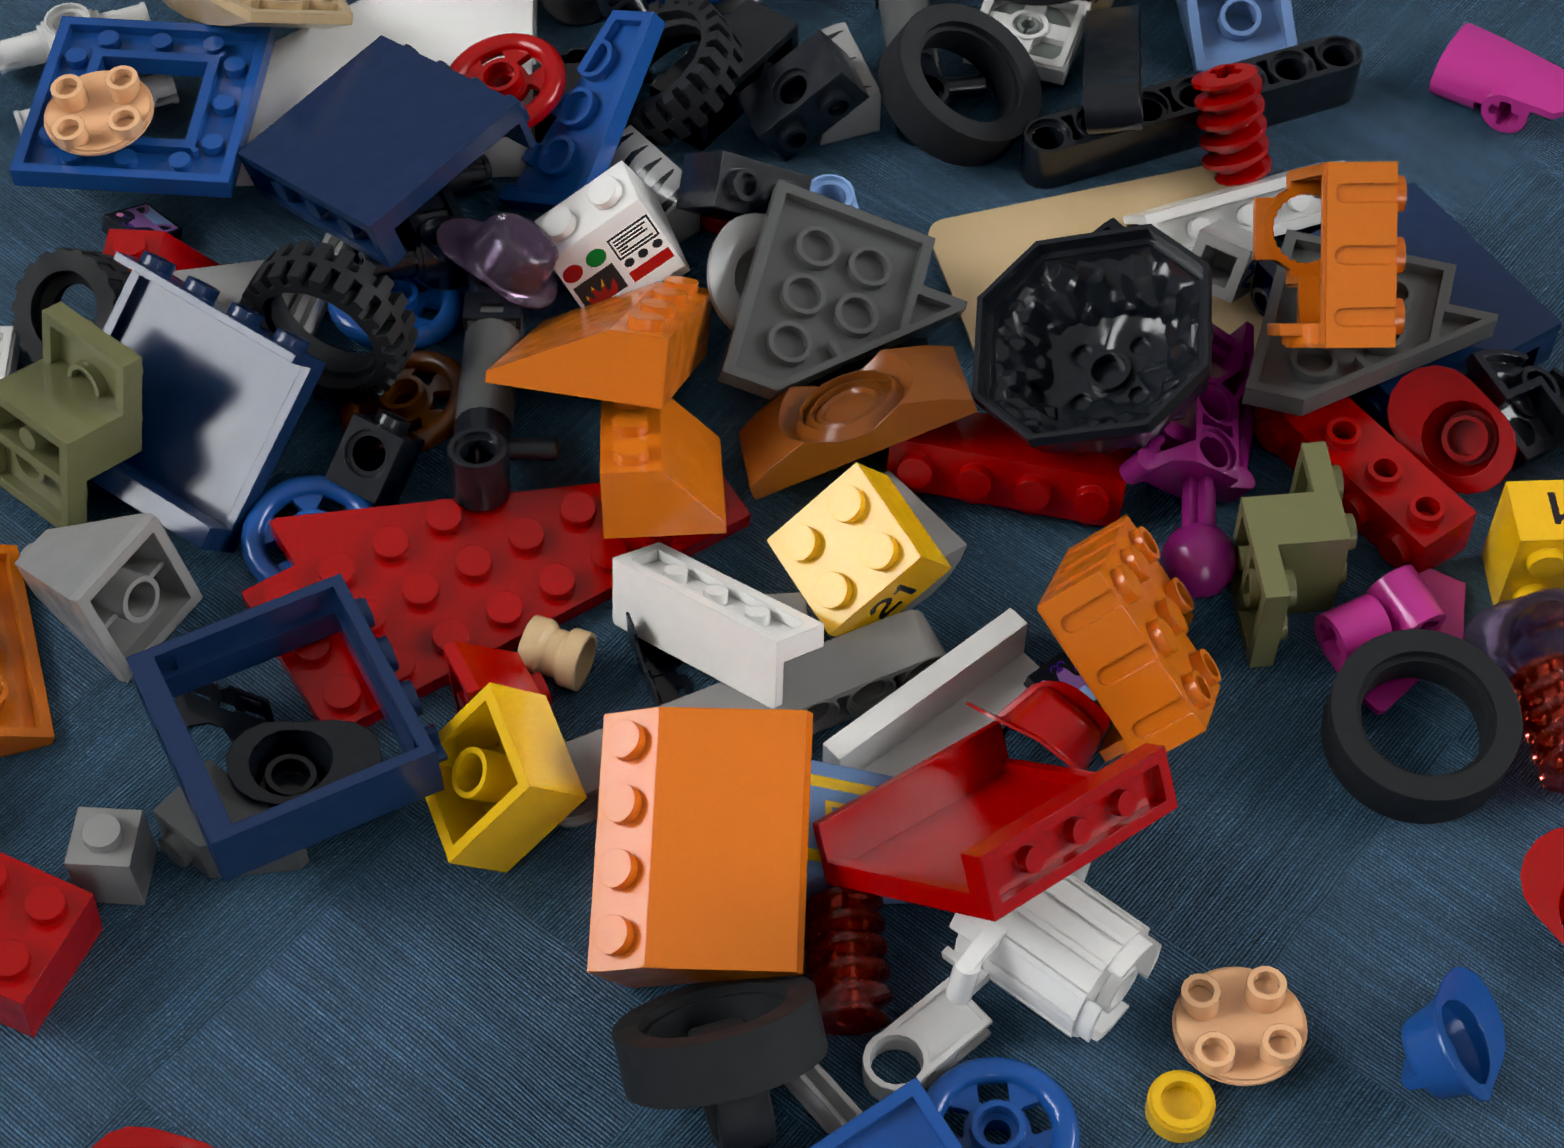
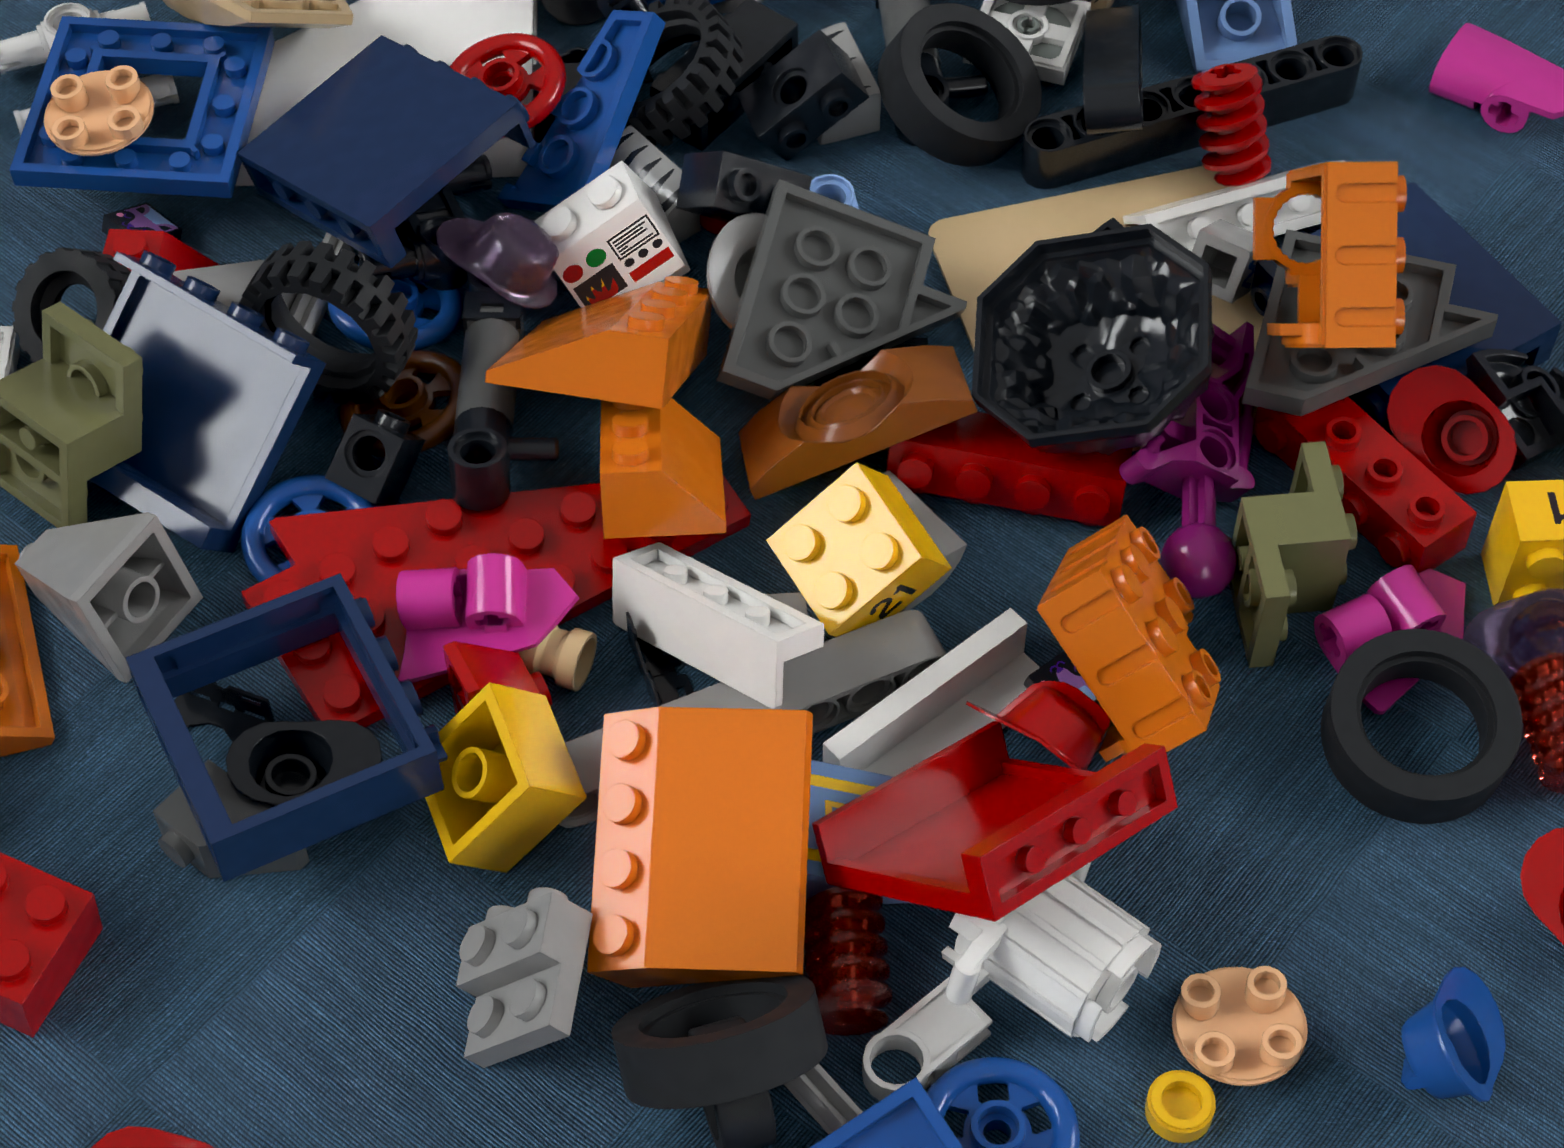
(111, 854): light grey brick -> none
(485, 605): none -> dark pink panel
(524, 975): none -> light grey plate

